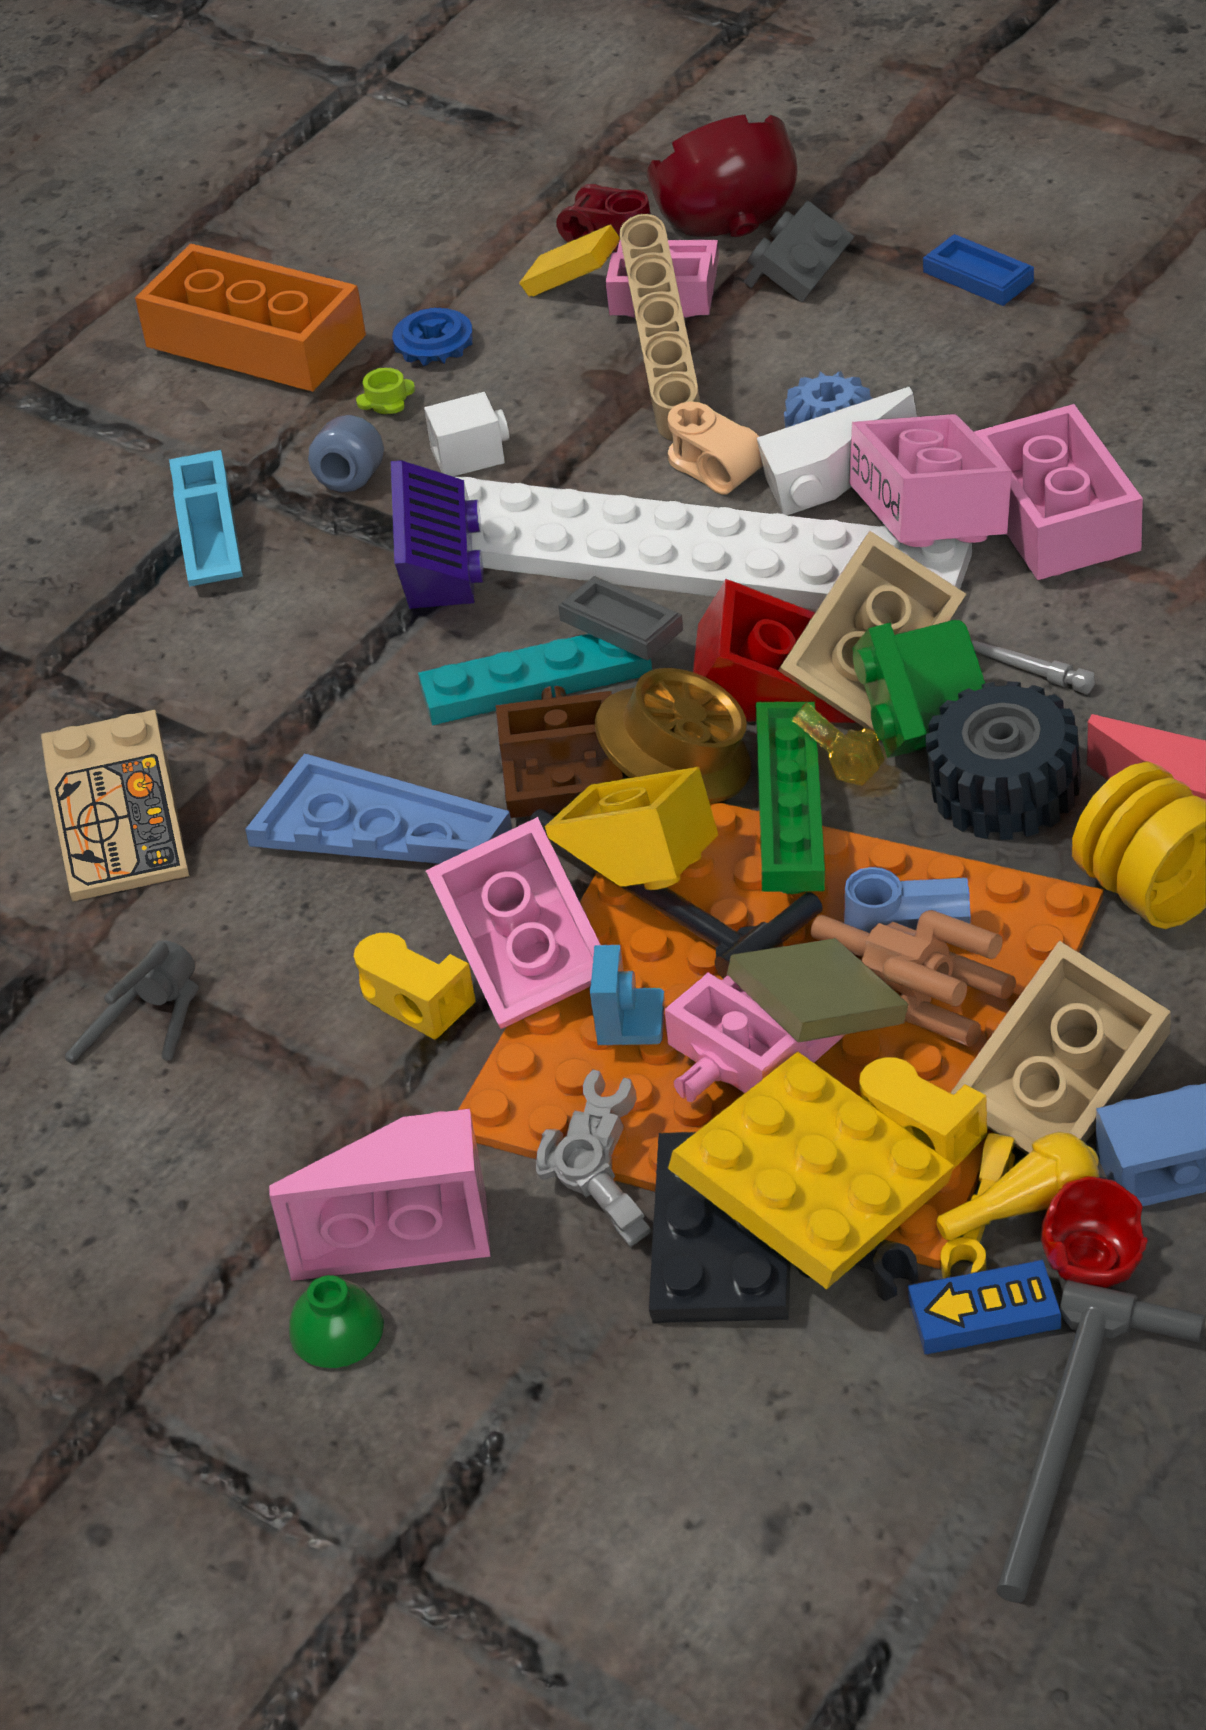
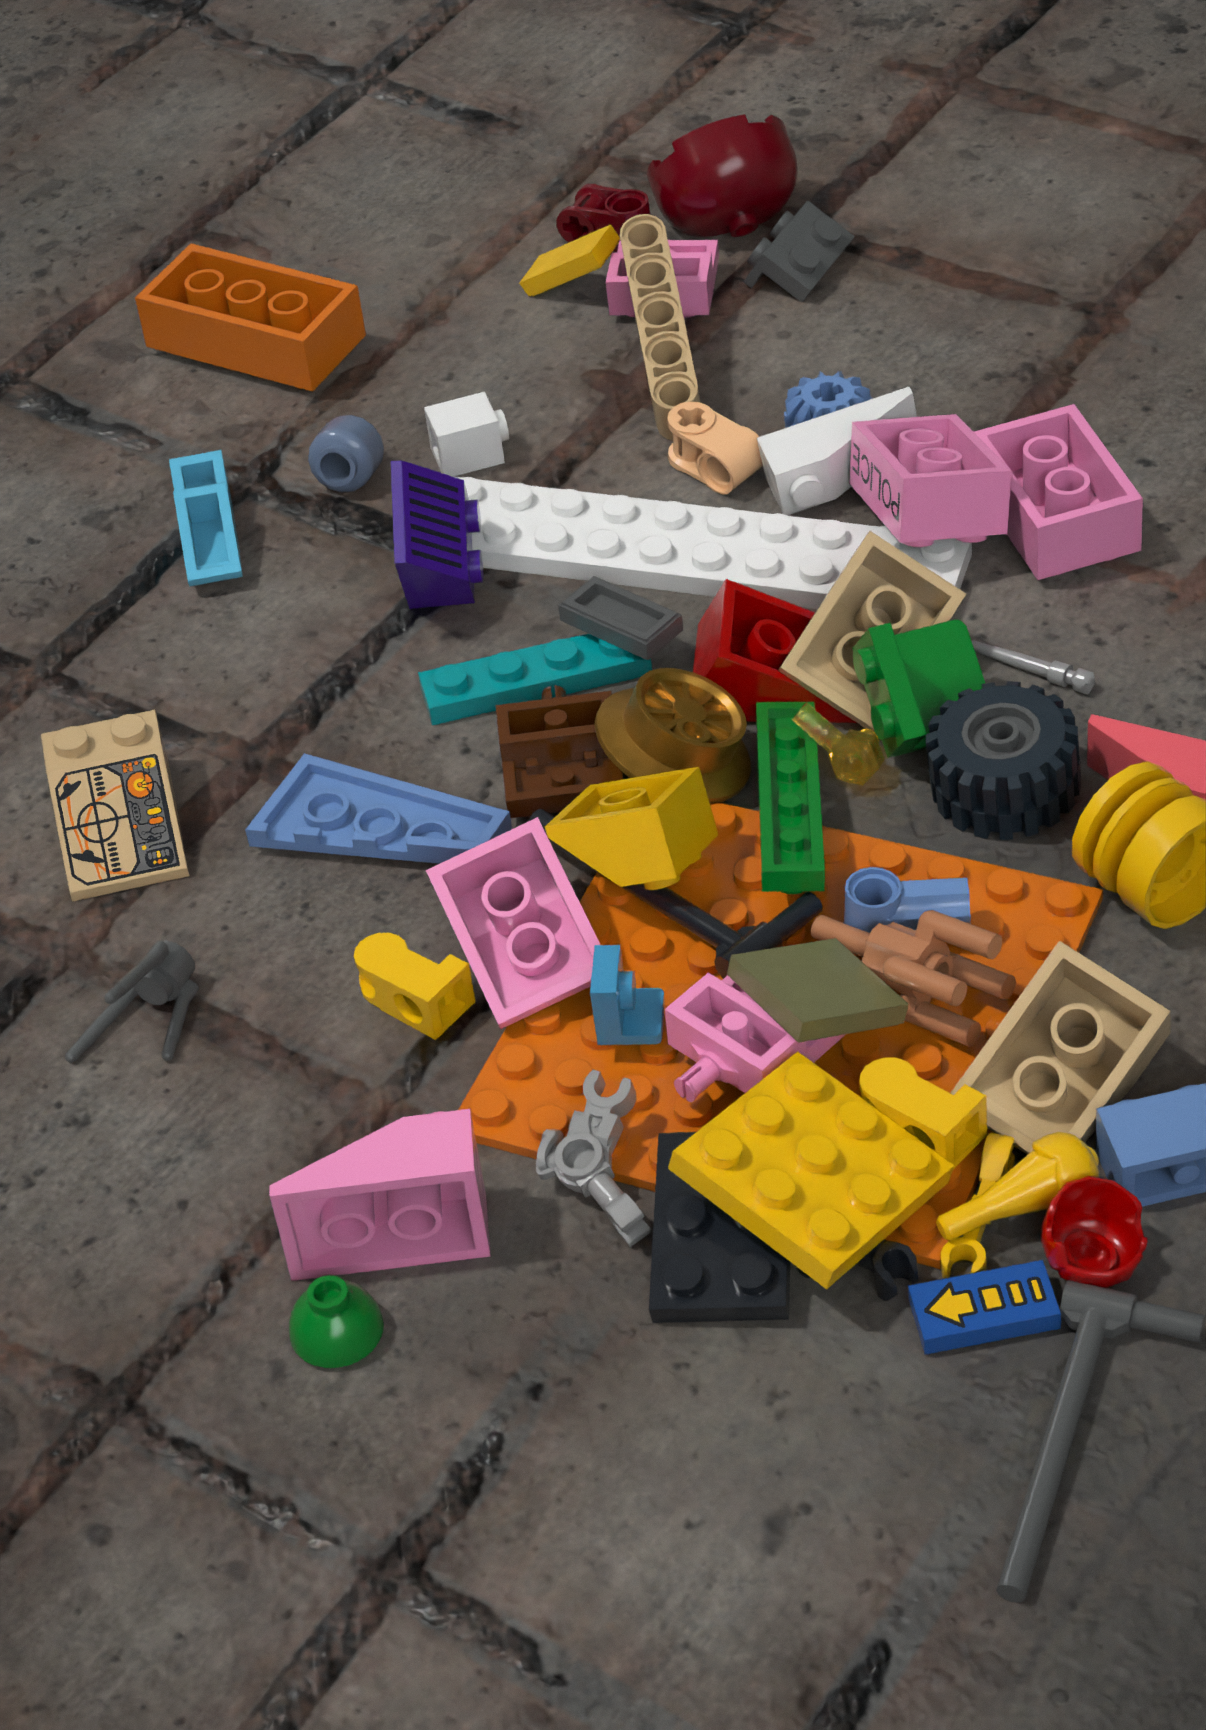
(385, 391): lime plate -> none
(432, 335): blue gear -> none
(978, 269): blue tile -> none

